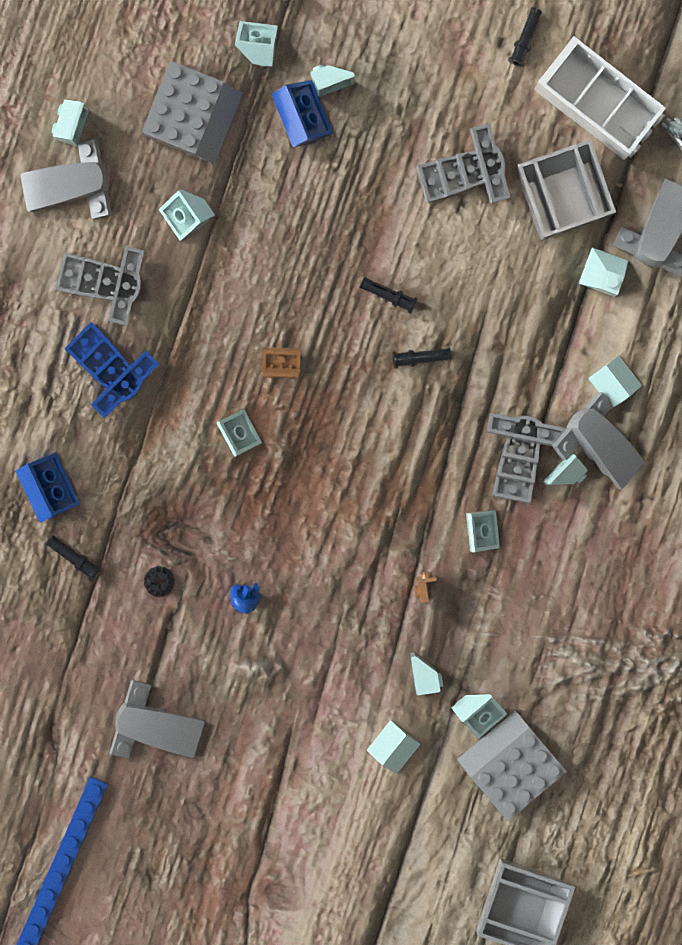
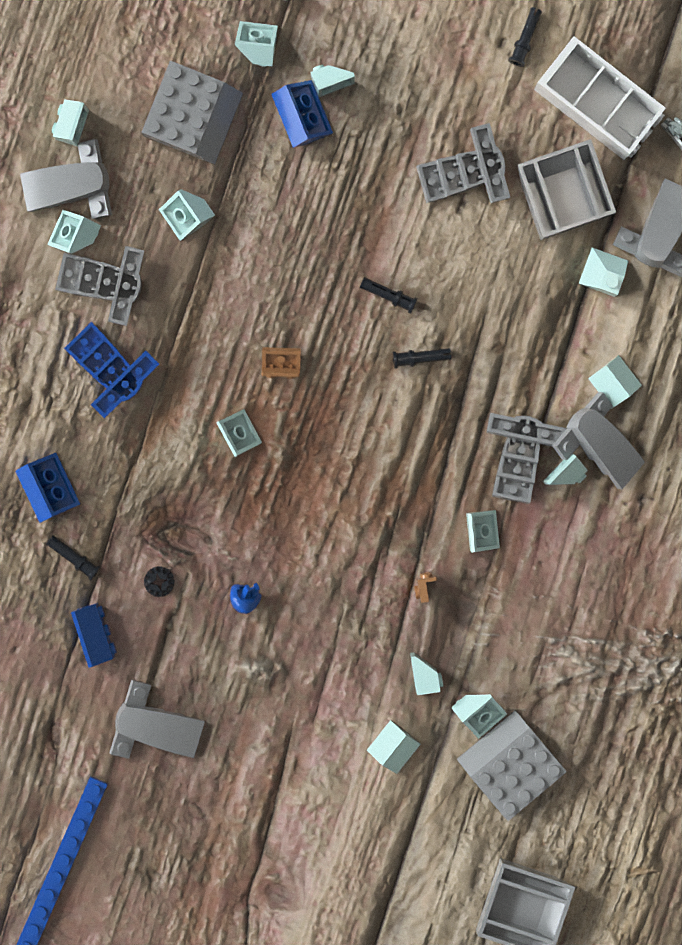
(73, 232): none -> light aqua slope
(94, 634): none -> blue slope

